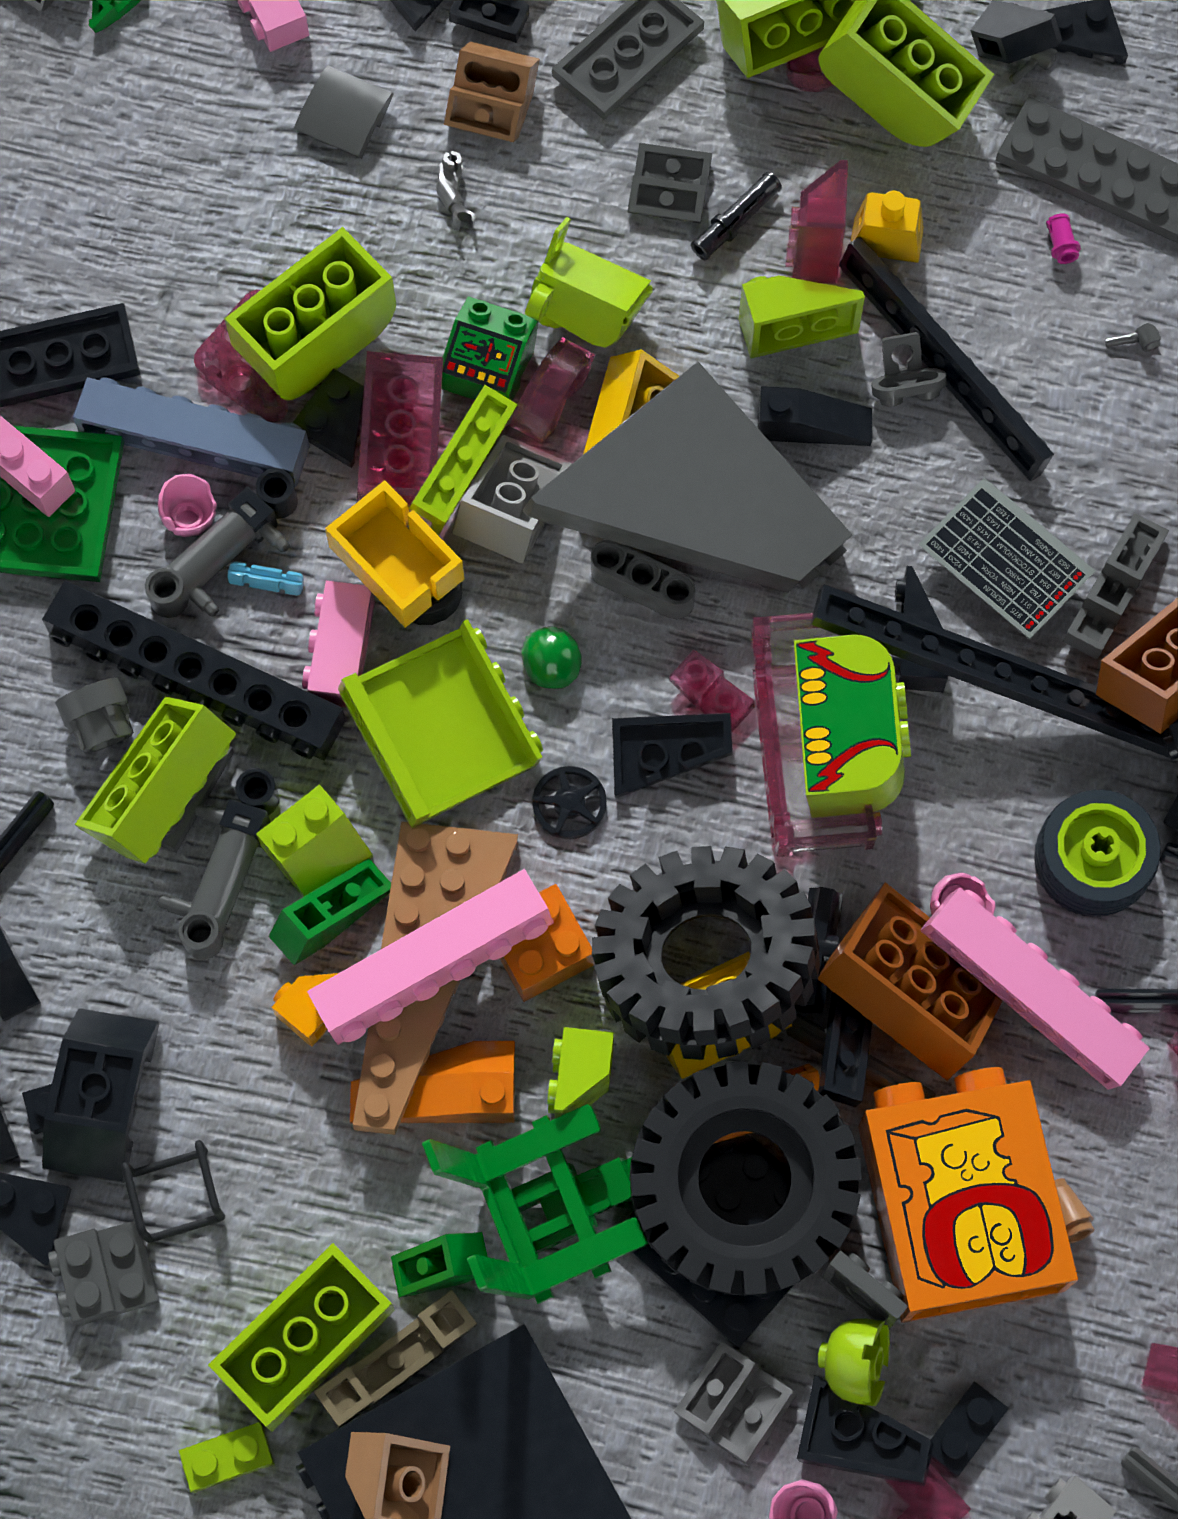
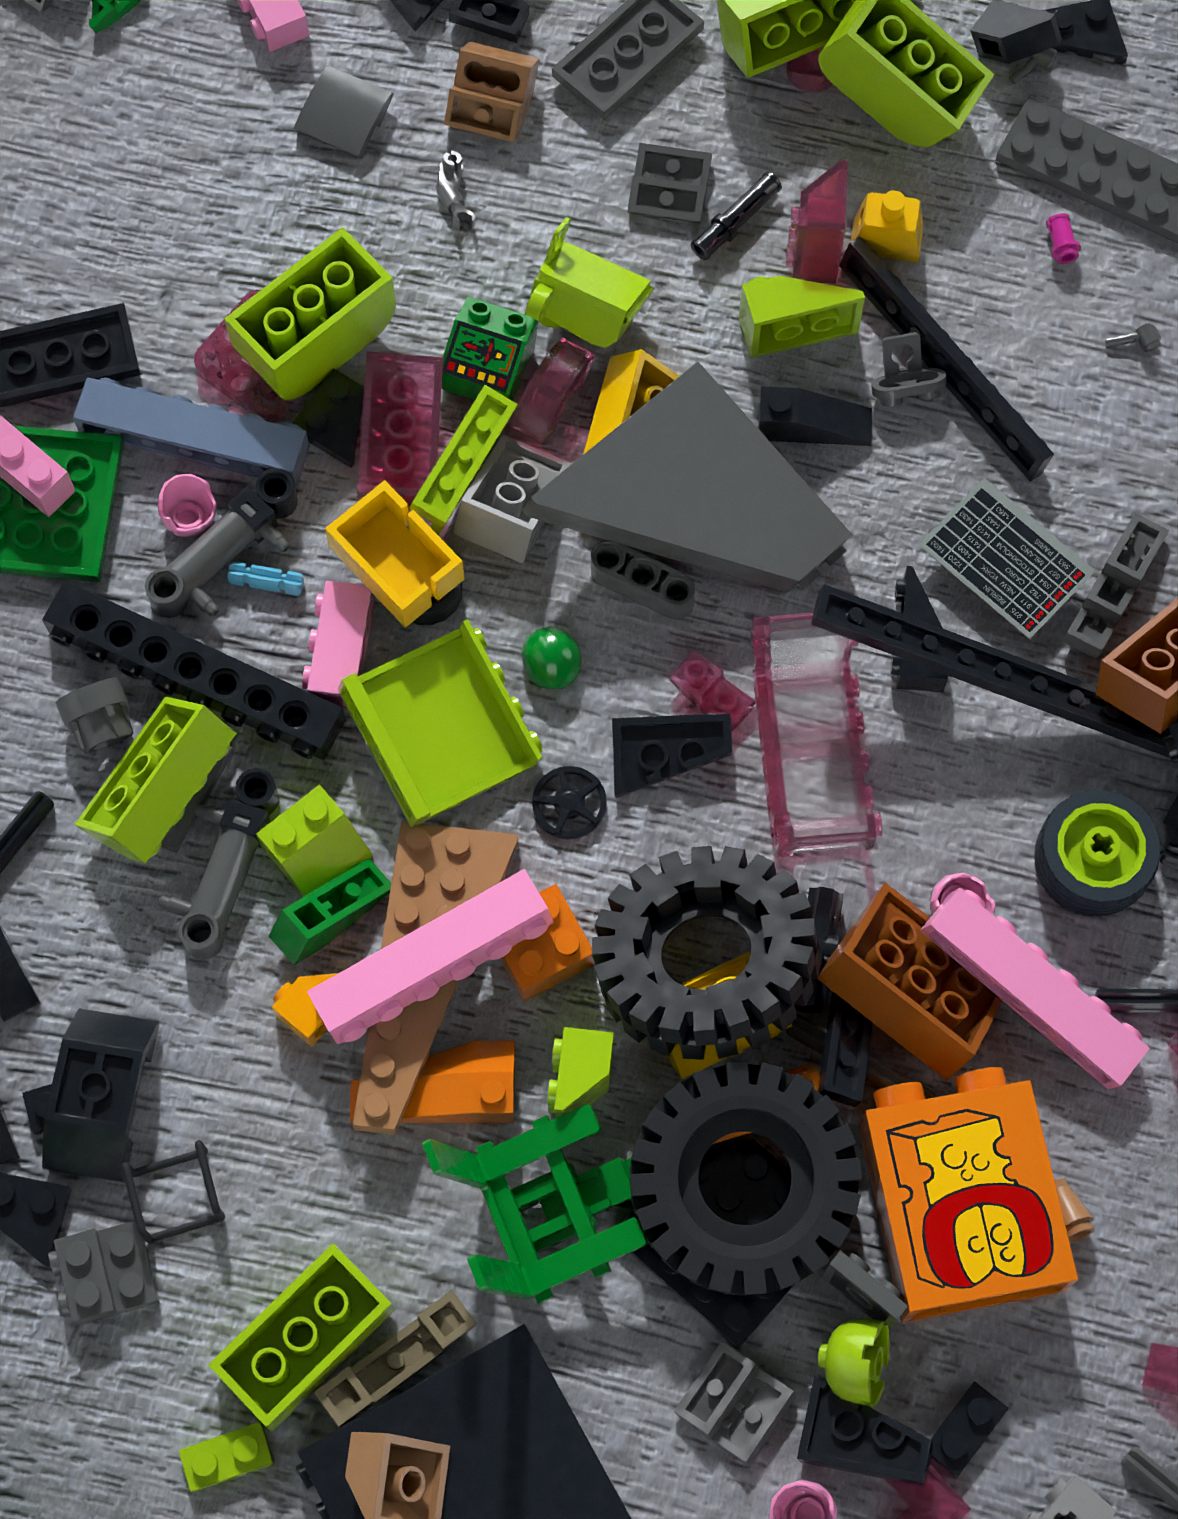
(437, 1263): green slope -> none
(850, 724): brick -> none

